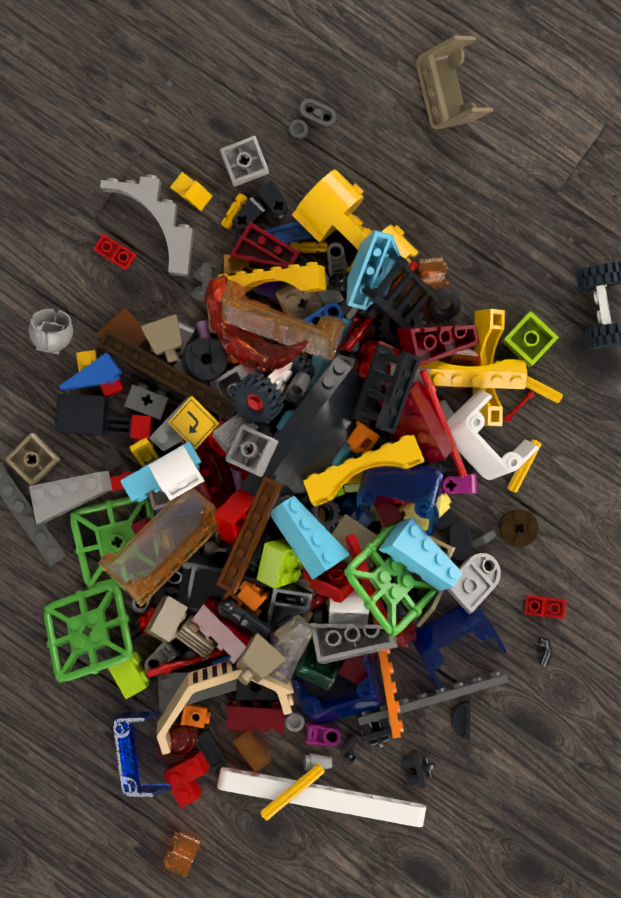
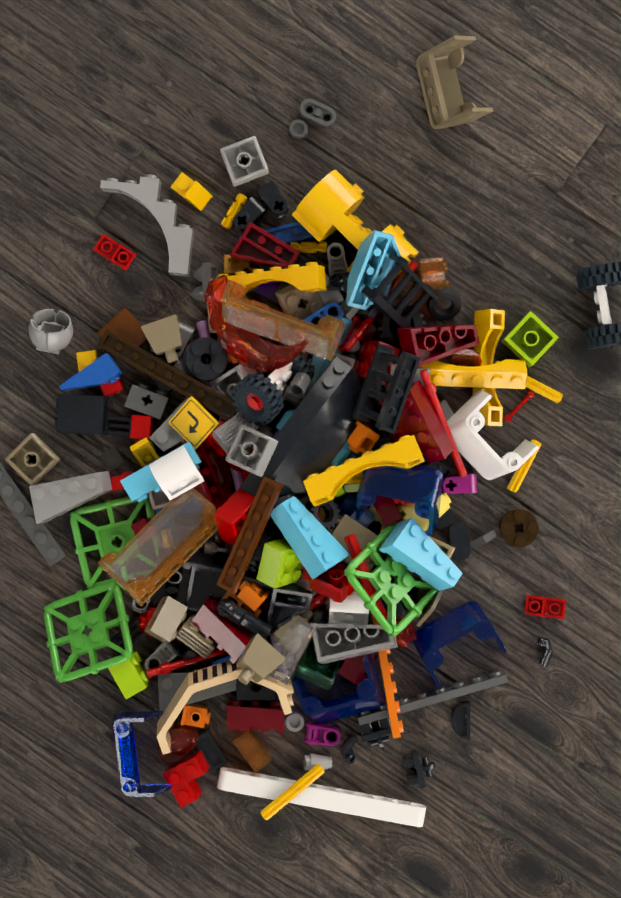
(183, 853): clear orange brick -> none
(475, 581): light grey tile -> none

